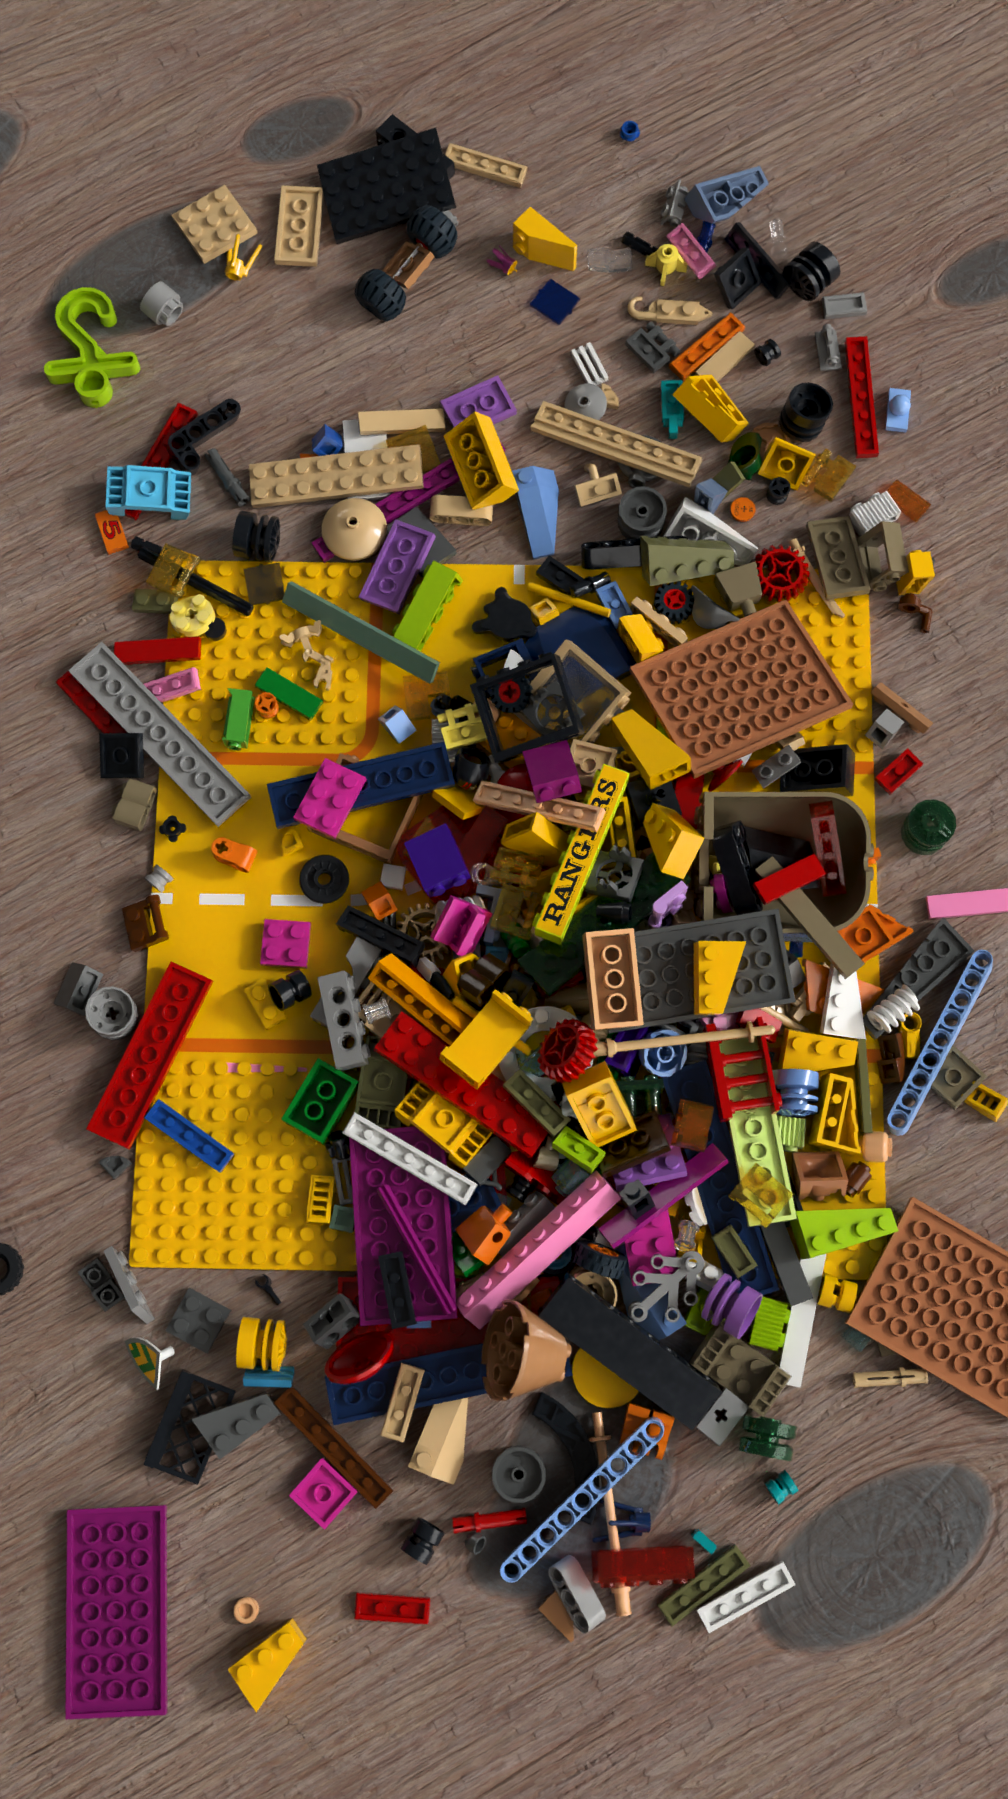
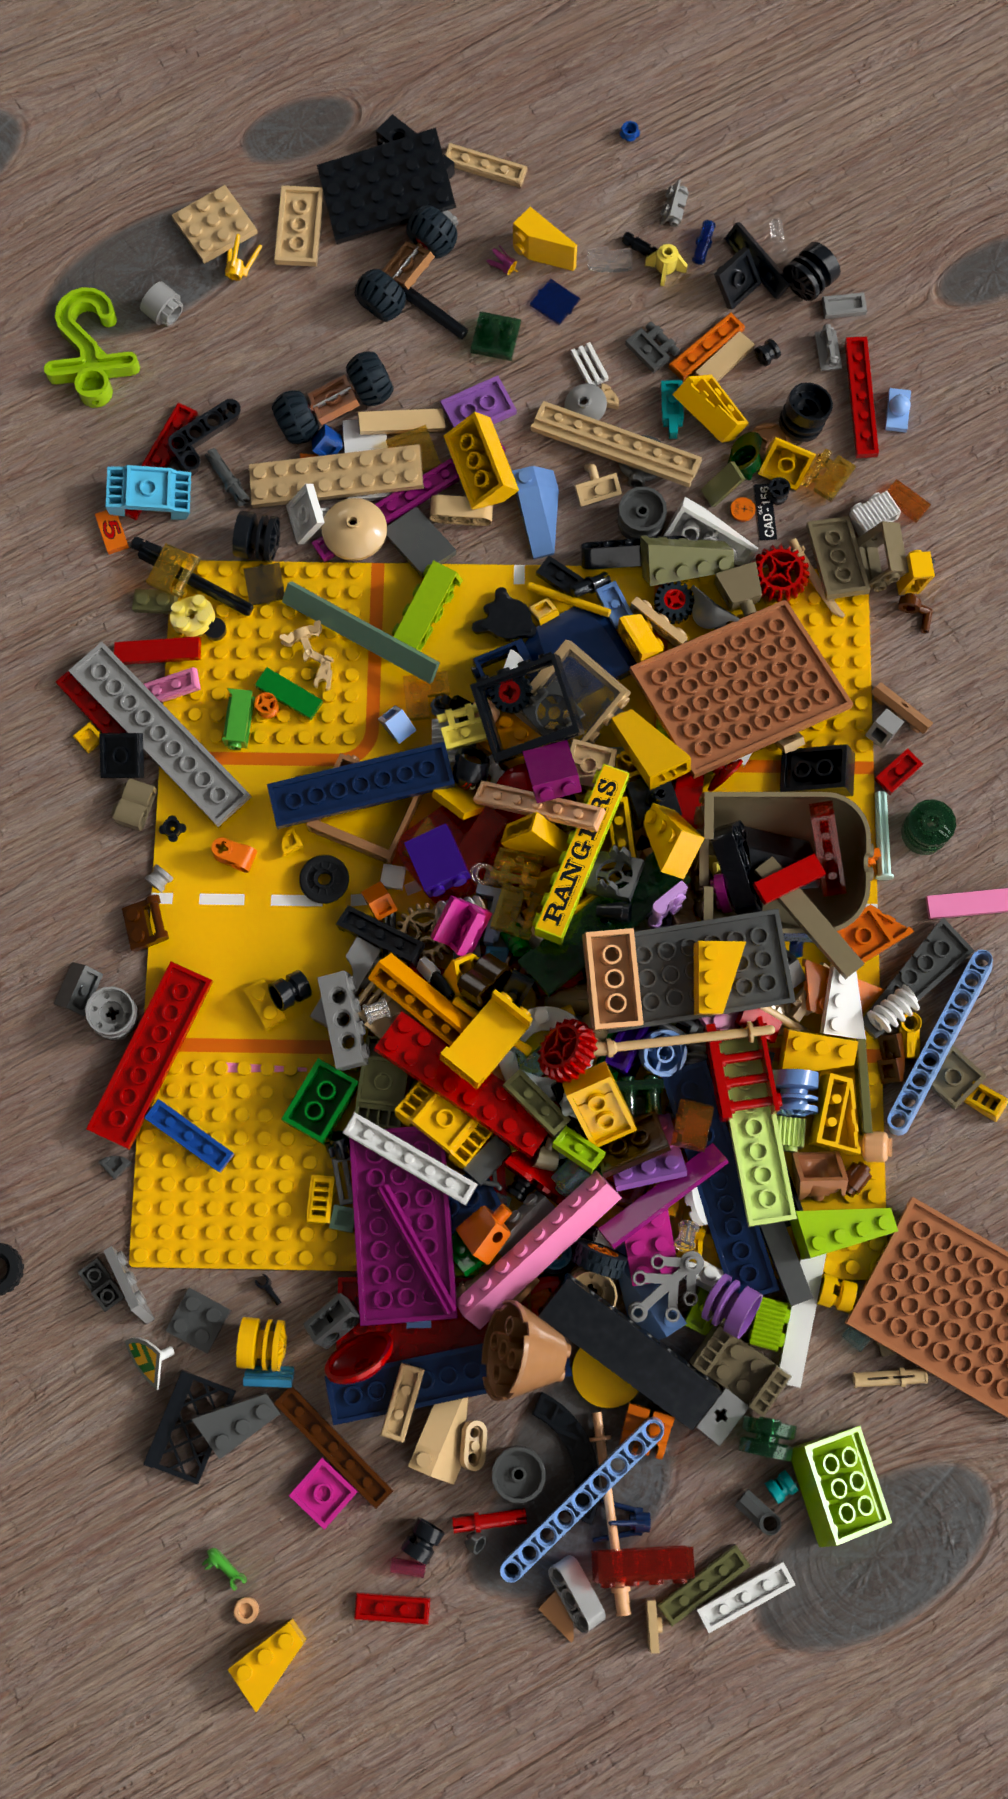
(88, 737): none -> yellow tile
(116, 1612): magenta plate -> none
(221, 1562): none -> bright green piece
(285, 943): dark pink plate -> none
(305, 513): none -> white tile
(330, 798): dark pink plate -> none
(334, 399): none -> black plate
(397, 566): medium lavender plate -> none
(397, 1290): black plate -> none
(407, 1567): none -> clear pink axle
(435, 313): none -> black axle
(473, 1445): none -> tan plate
(495, 336): none -> clear green plate
(632, 1195): black brick -> none
(653, 1625): none -> tan plate
(670, 311): tan plate -> none
(691, 251): bright pink tile -> none
(703, 1540): teal tile -> none
(709, 494): sand blue slope -> none
(725, 195): sand blue wedge -> none
(734, 1251): olive tile -> none
(757, 1511): none -> dark grey piece
(765, 513): none -> black sticker
(766, 1189): clear yellow plate -> none
(776, 766): light grey hinge -> none
(840, 1487): none -> lime slope
(882, 836): none -> light aqua axle

